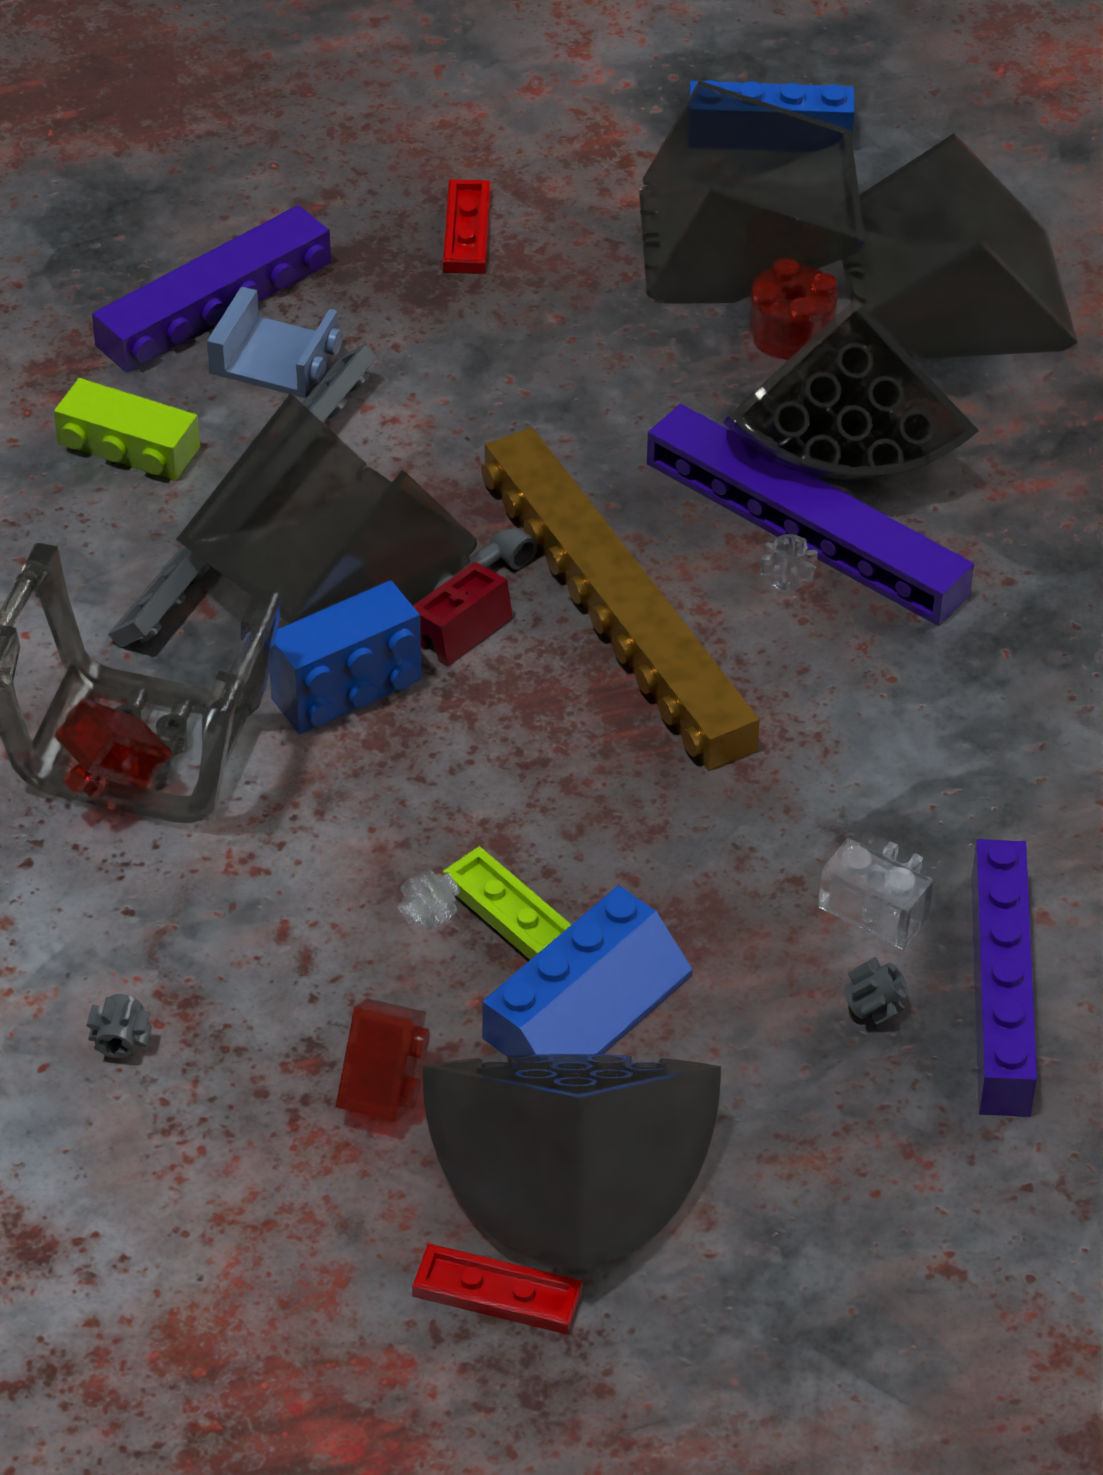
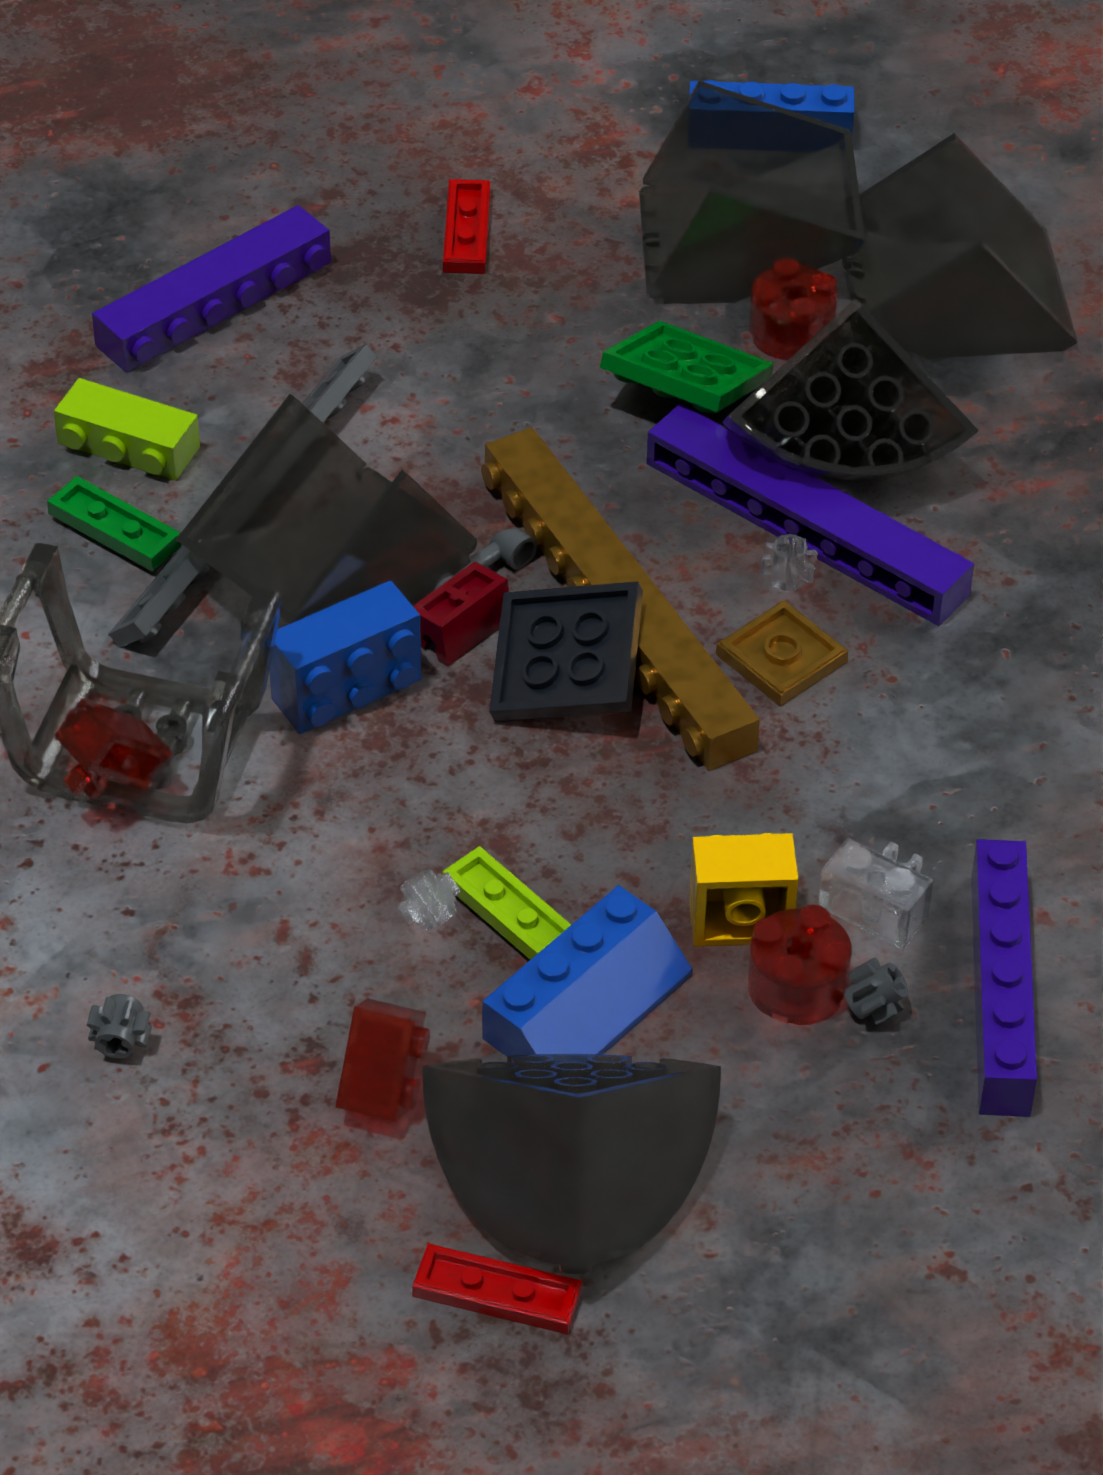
(114, 523): none -> green plate
(271, 351): sand blue panel -> none
(566, 651): none -> black plate
(686, 366): none -> green plate
(739, 883): none -> yellow brick
(782, 652): none -> pearl gold tile
(799, 965): none -> clear red brick

